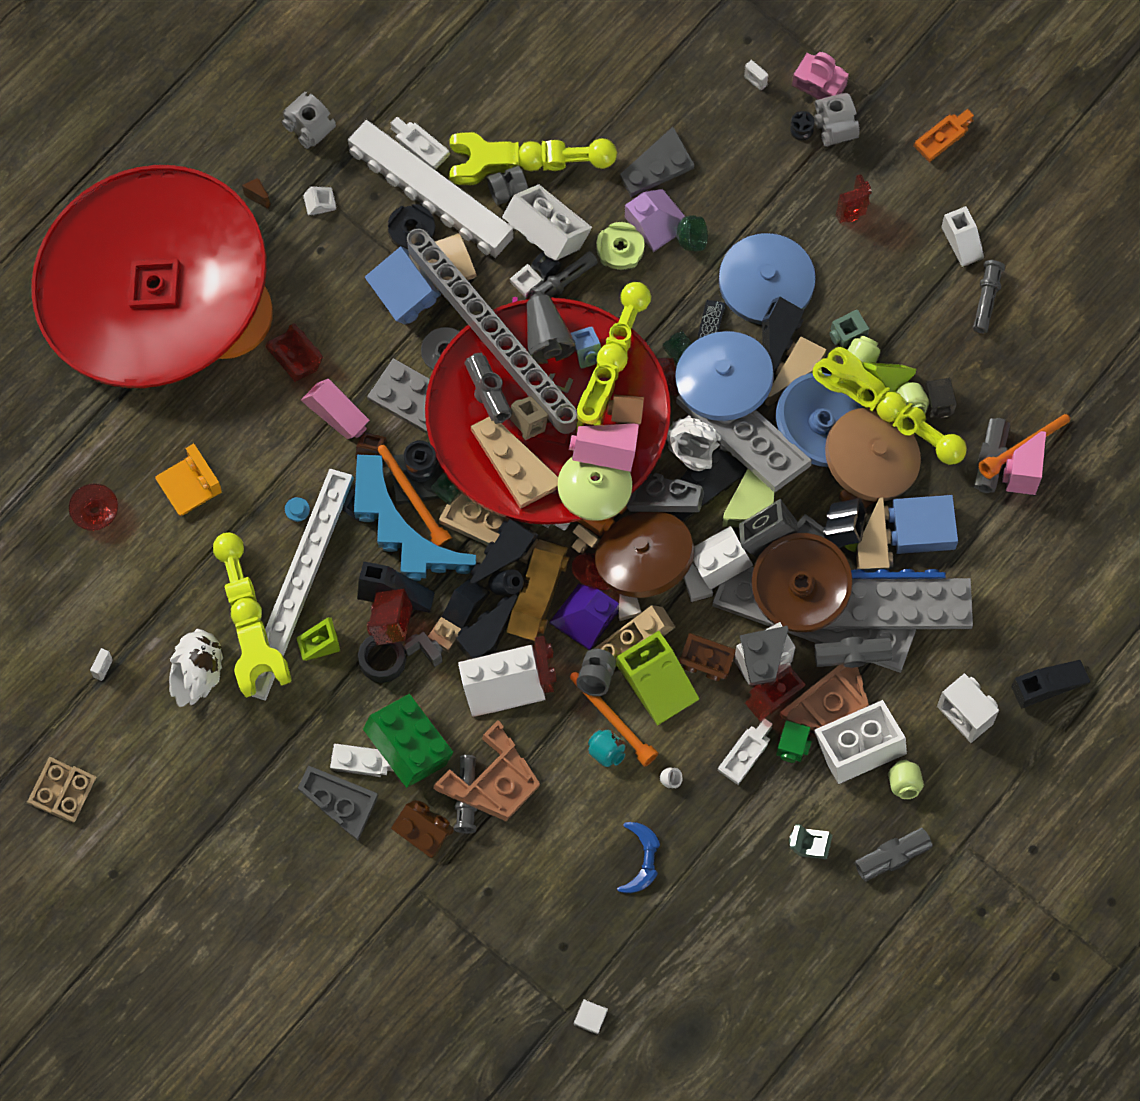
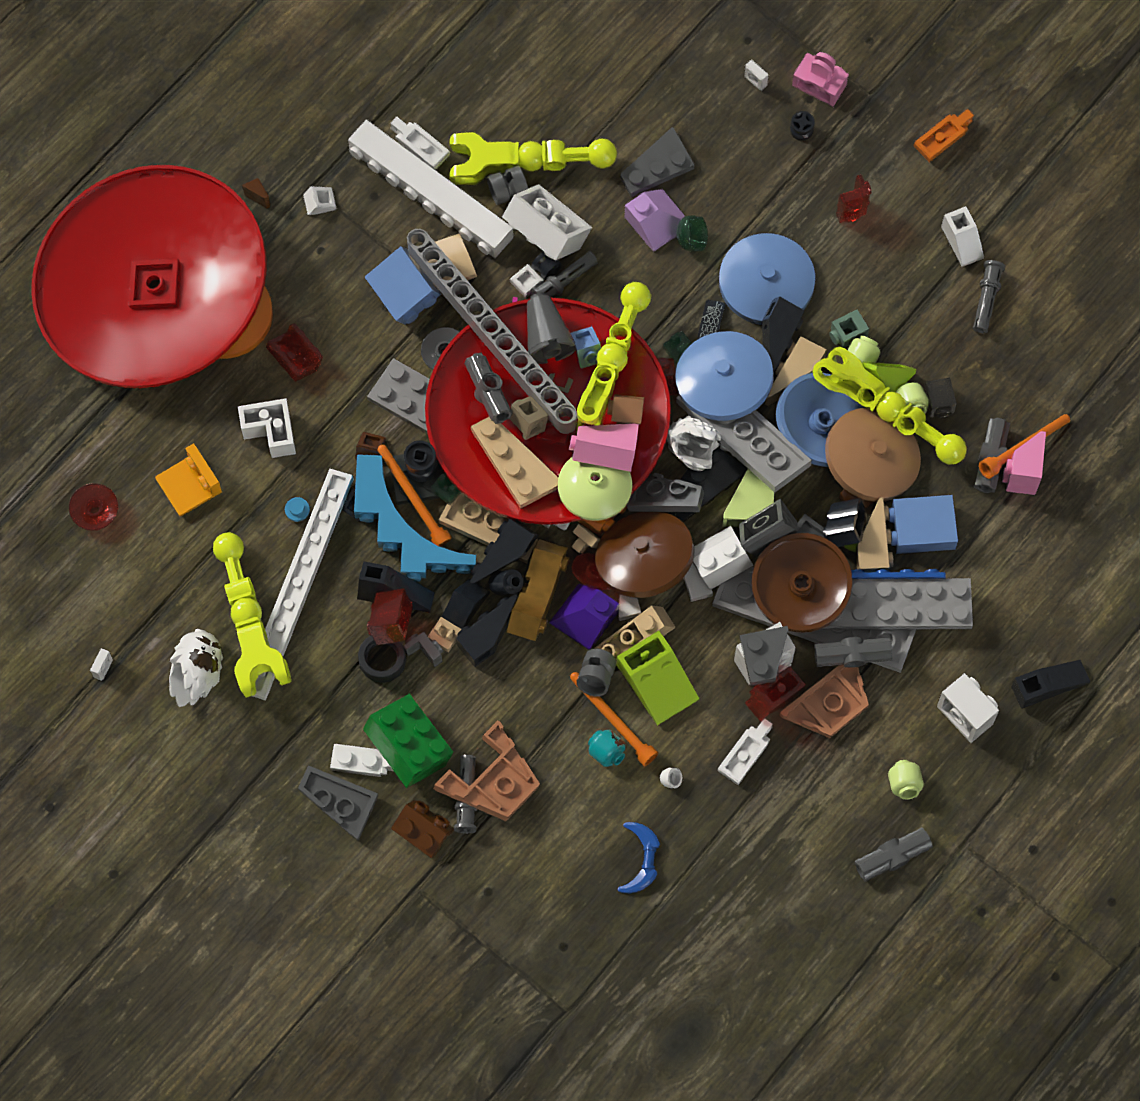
(61, 790): tan slope -> none
(269, 420): none -> white brick
(308, 120): light grey brick -> none
(318, 641): lime slope -> none
(336, 409): bright pink slope -> none
(409, 215): black plate -> none
(501, 680): white slope -> none
(546, 673): clear red bracket -> none
(590, 1016): white tile -> none
(623, 258): yellowish green plate -> none
(707, 657): reddish brown bracket -> none
(794, 742): green brick -> none
(810, 842): sand green bracket -> none
(836, 119): light grey brick -> none
(861, 741): white slope -> none

